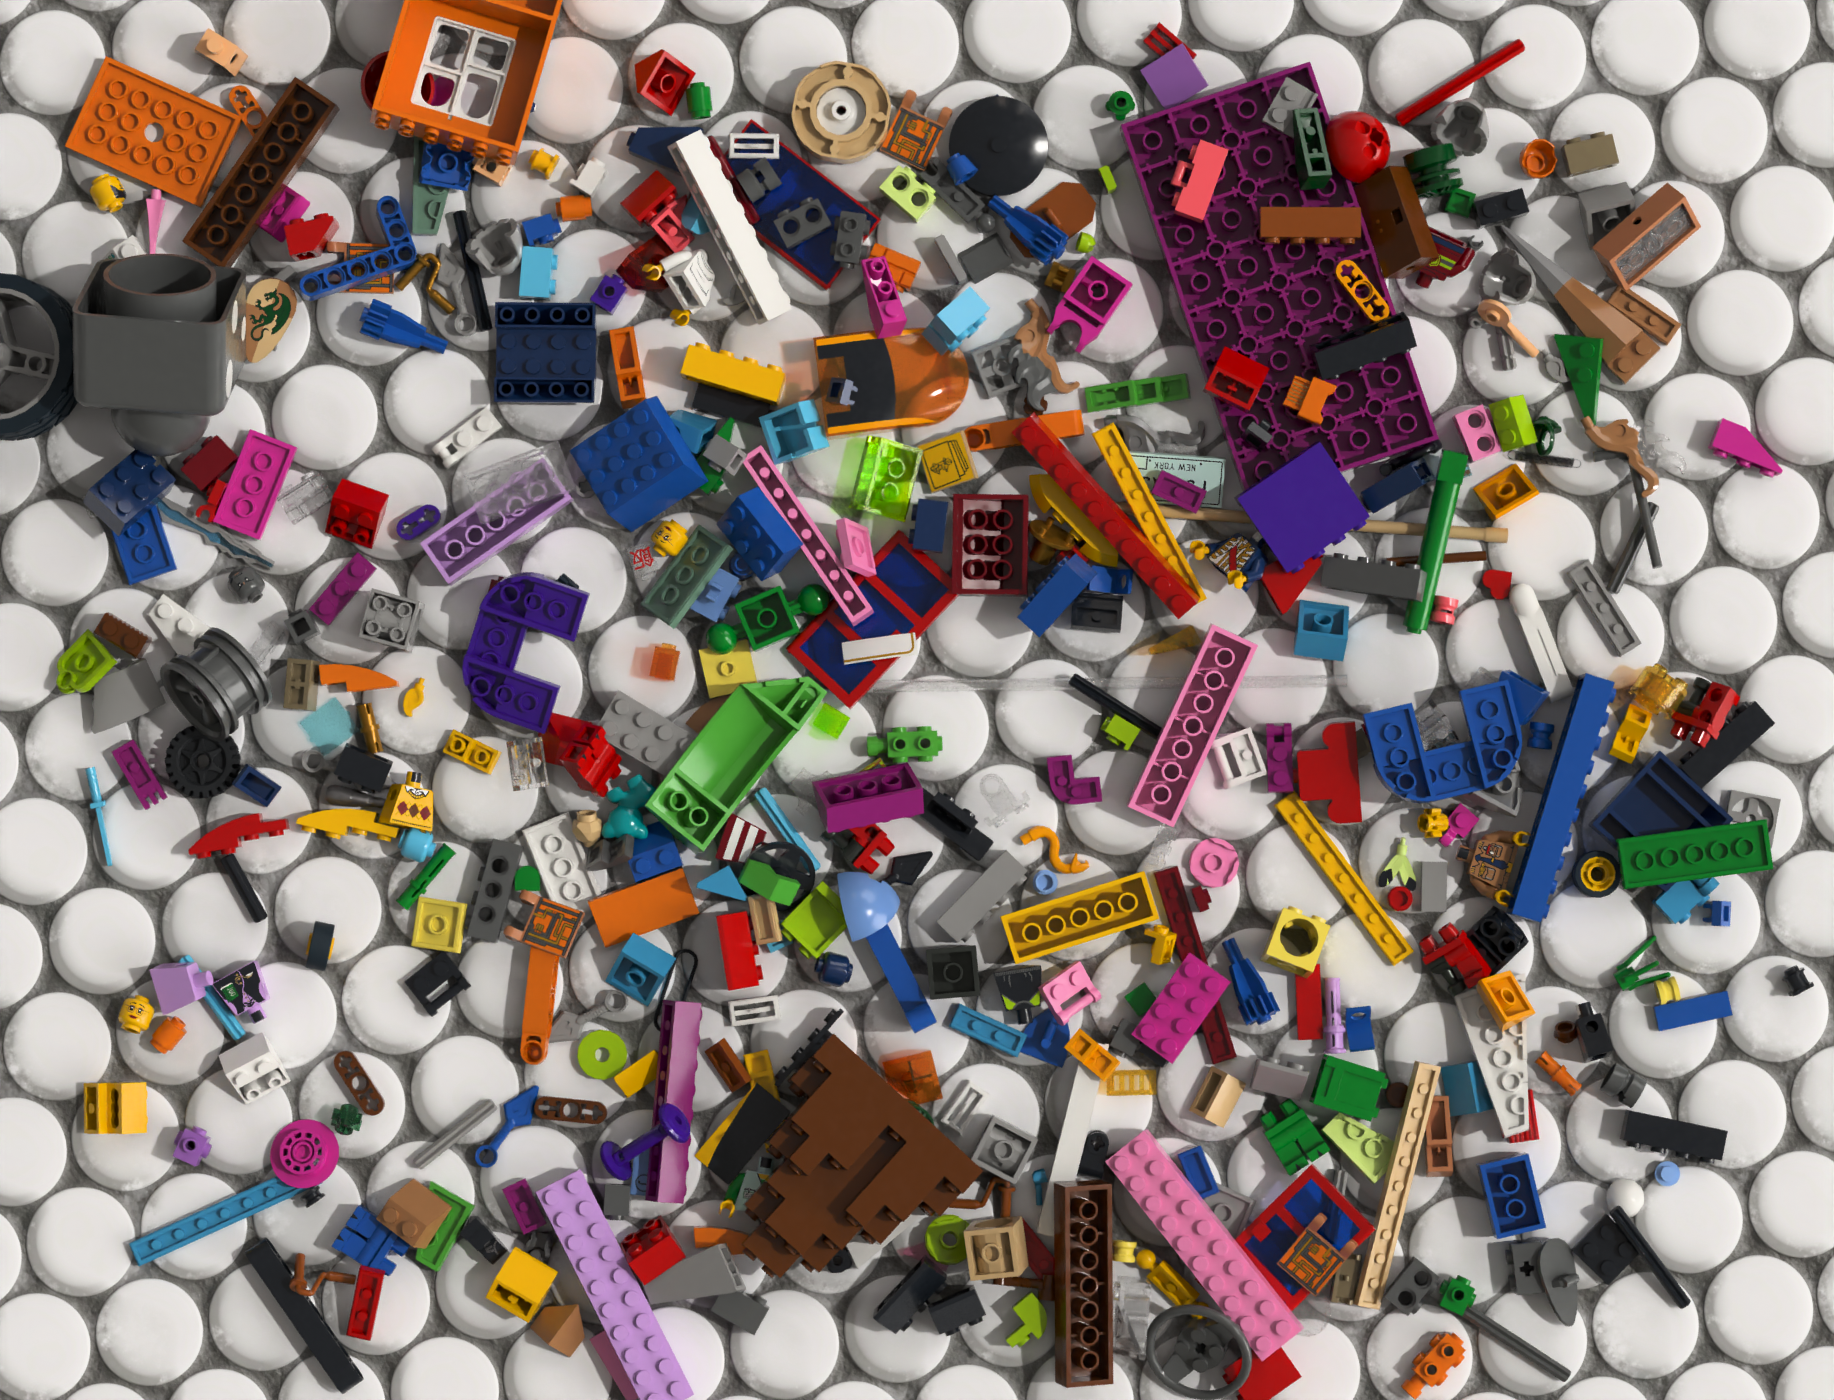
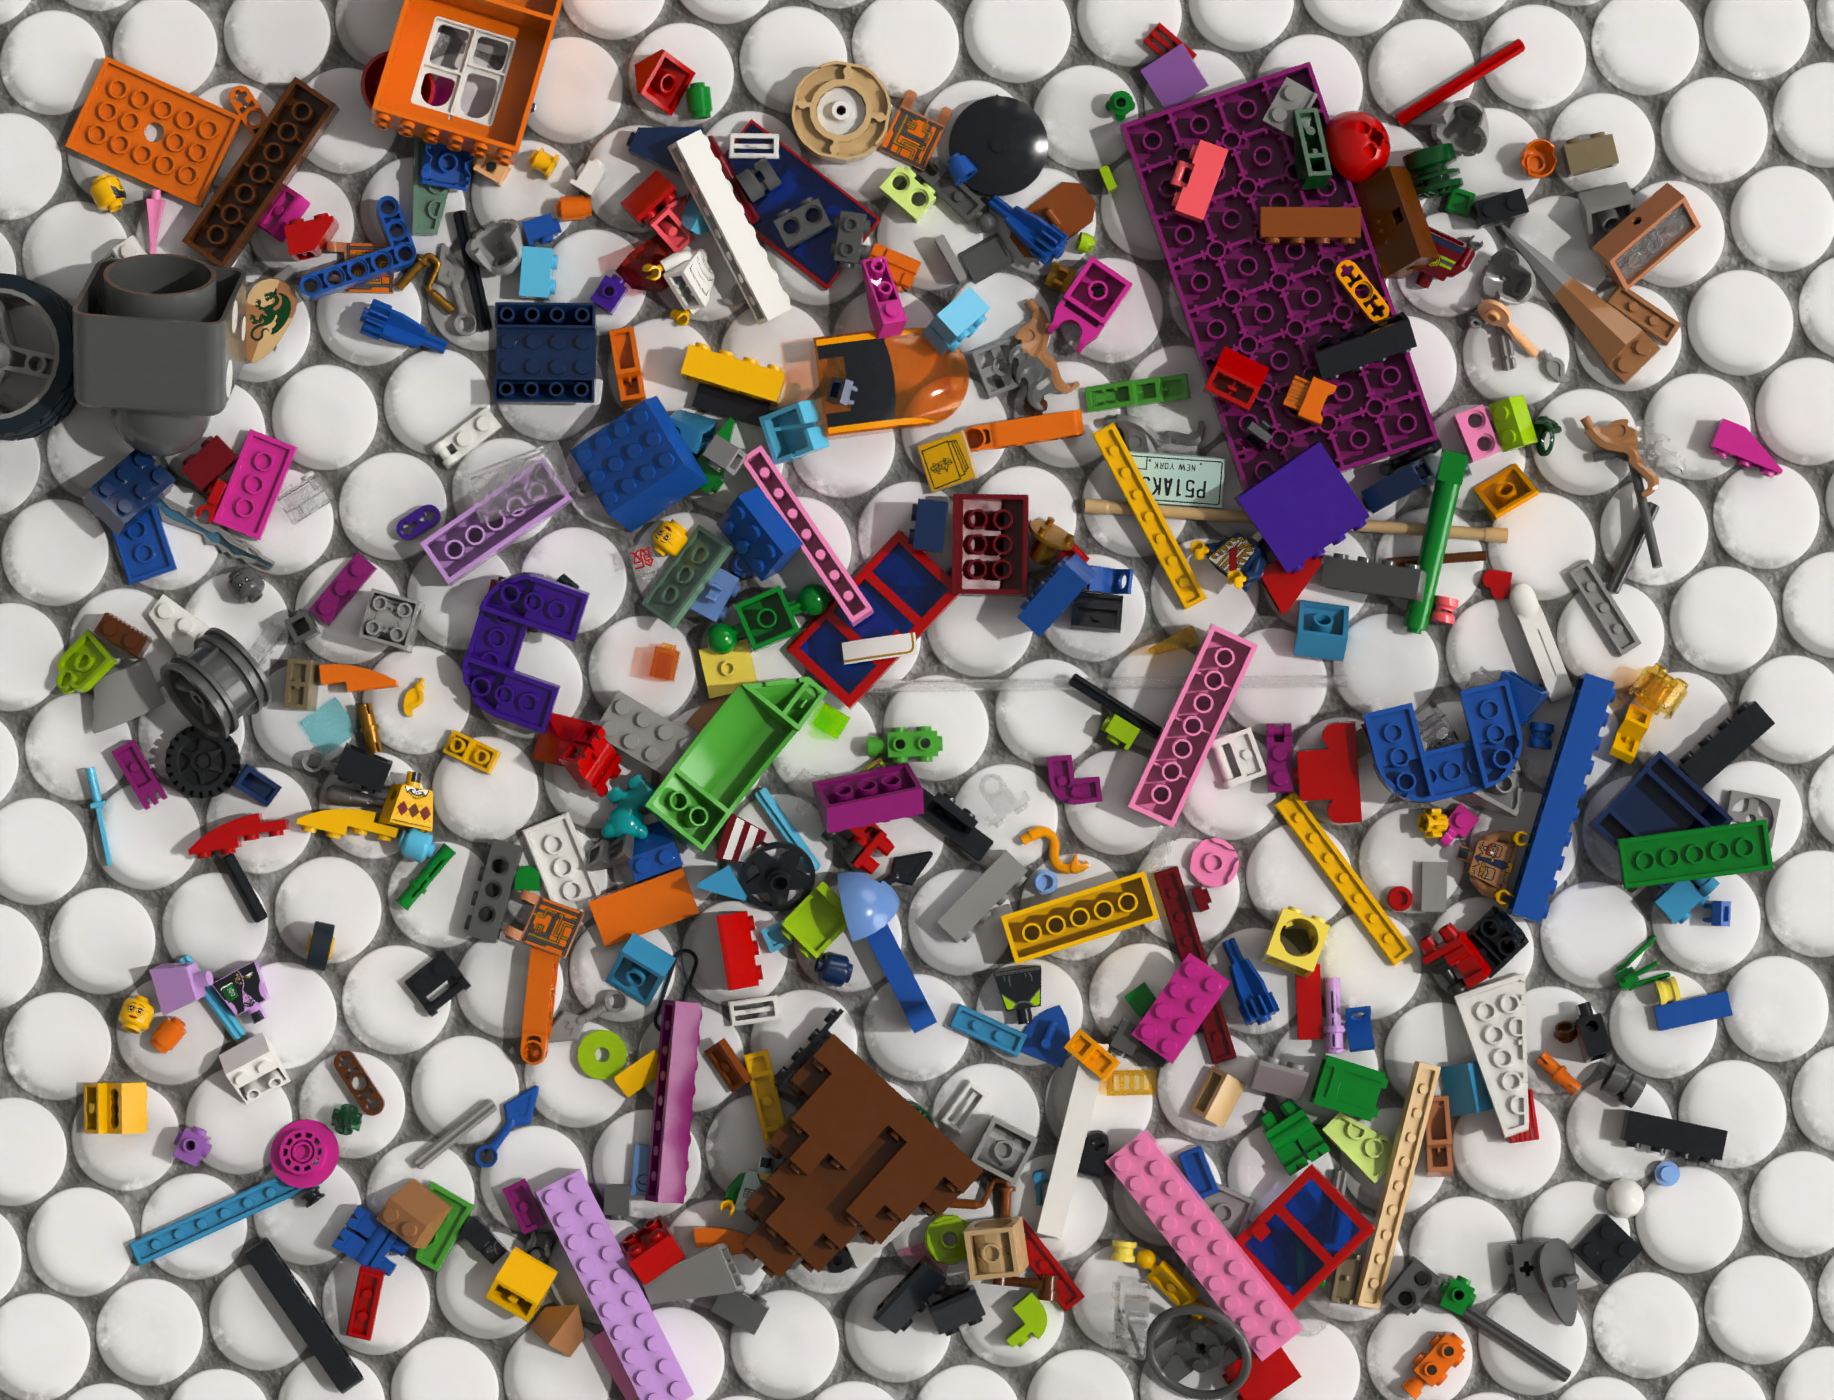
(220, 52): light nougat torso -> none
(299, 1285): dark orange piece -> none
(356, 513): red slope -> none
(439, 924): light yellow plate -> none
(527, 763): clear brick -> none
(553, 1102): reddish brown beam -> none
(587, 827): tan rock -> none
(672, 1124): dark purple hose -> none
(742, 1133): black sticker -> none
(764, 919): tan tile -> none
(767, 883): bright green slope -> none
(855, 547): bright pink plate -> none
(886, 478): clear neon green slope -> none
(914, 1077): clear orange slope -> none
(953, 972): pearl dark grey brick -> none
(1050, 496): yellow brick -> none
(1064, 986): bright pink plate -> none
(1083, 1283): reddish brown brick -> none
(1106, 515): red brick -> none
(1163, 945): yellow bracket -> none
(1178, 491): magenta plate -> none
(1313, 1259): flag -> none
(1396, 1094): reddish brown tile -> none
(1400, 864): yellowish green piece -> none
(1504, 999): light orange slope -> none
(1511, 1195): blue brick -> none
(1545, 458): black piece -> none
(1582, 874): wheel -> none
(1583, 364): green wing -> none
(1650, 1257): black axle -> none
(1703, 715): red hips -> none
(1796, 980): black brick -> none

